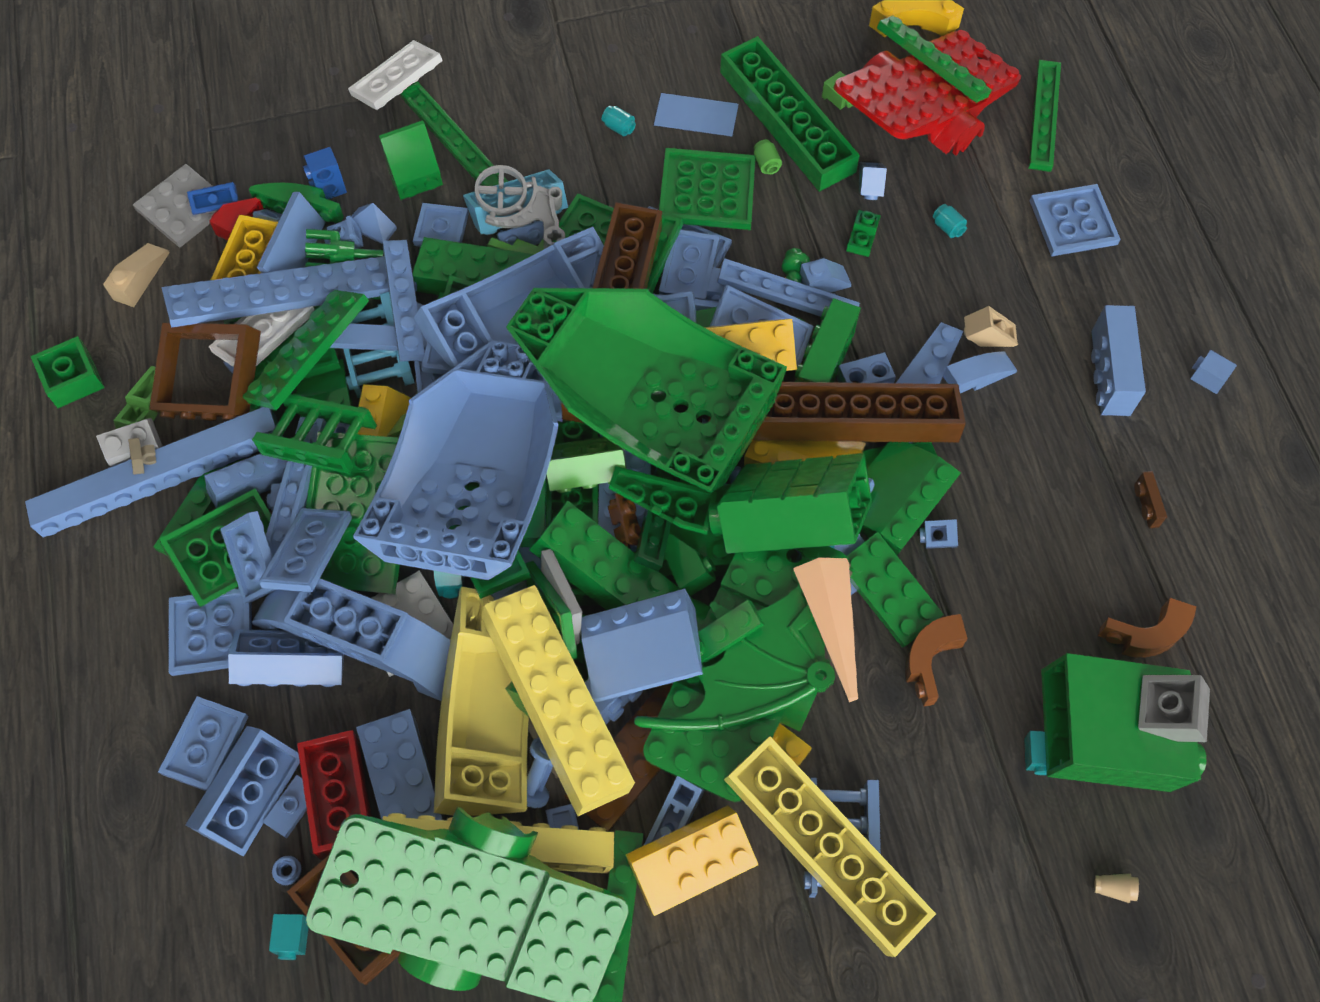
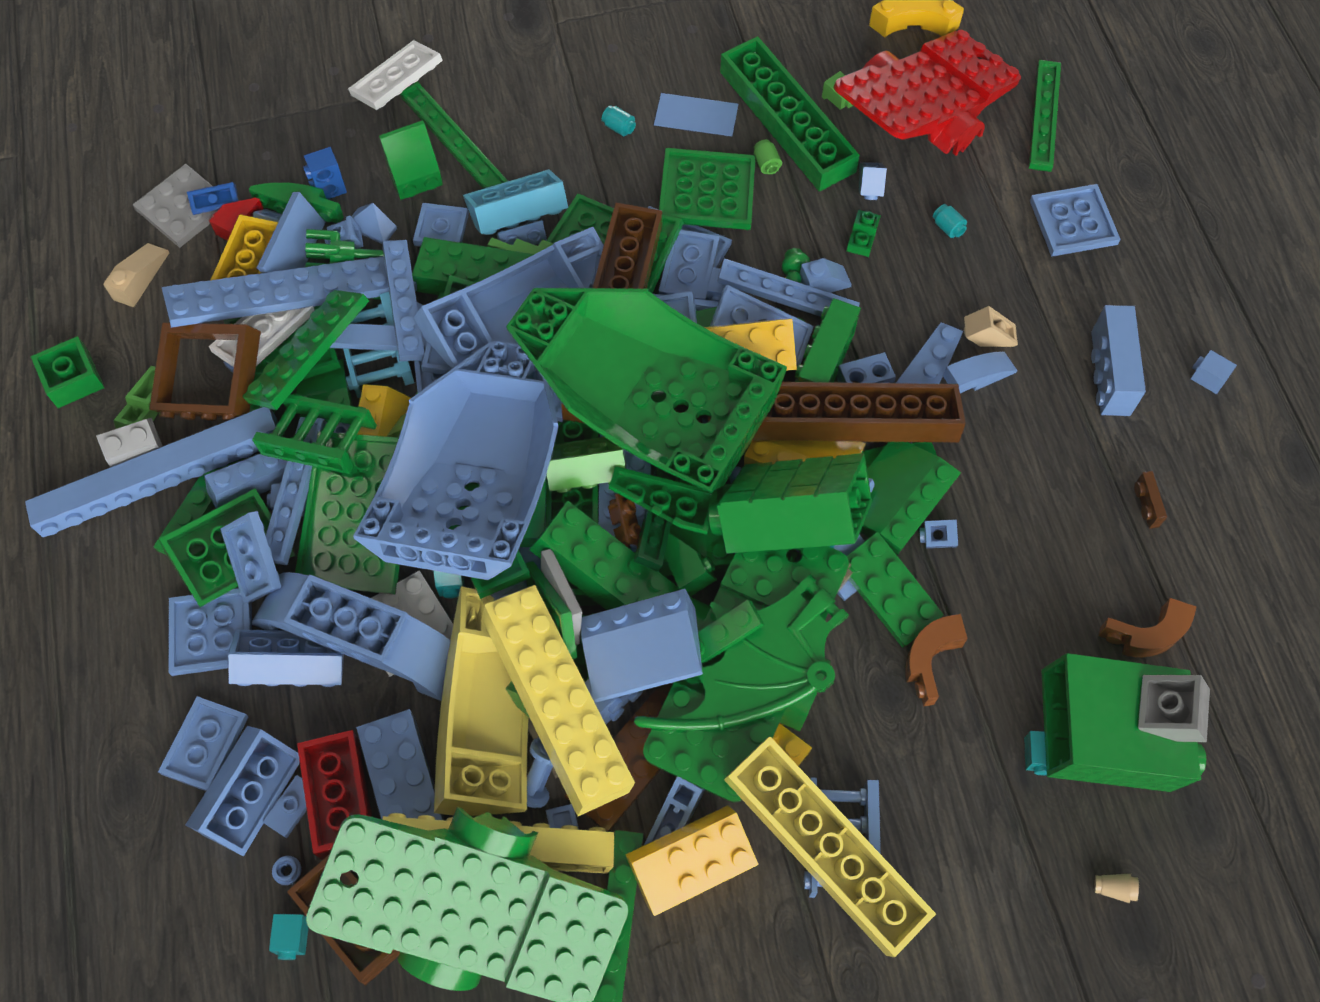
(141, 455): dark tan tile -> none
(305, 550): medium blue tile -> none
(541, 206): light grey piece -> none
(828, 595): light nougat wedge -> none
(934, 59): green plate -> none

